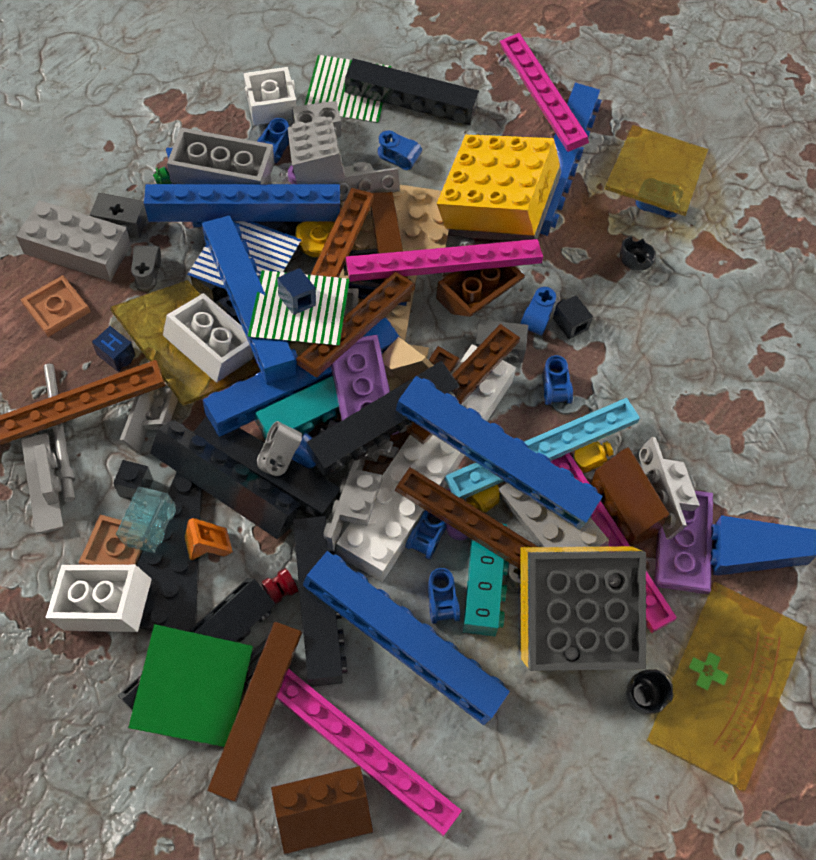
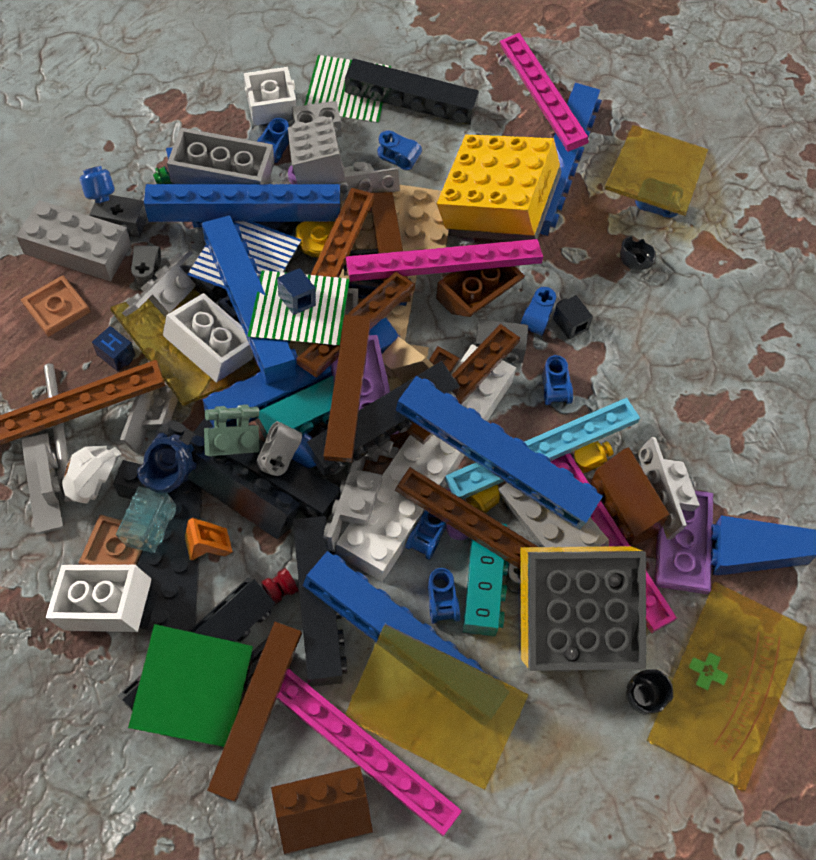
(88, 471): none -> white helmet
(97, 184): none -> blue head
(166, 464): none -> dark blue hair
(167, 290): none -> light grey bracket
(231, 439): none -> sand green plate
(347, 389): none -> reddish brown tile
(436, 706): none -> clear yellow piece

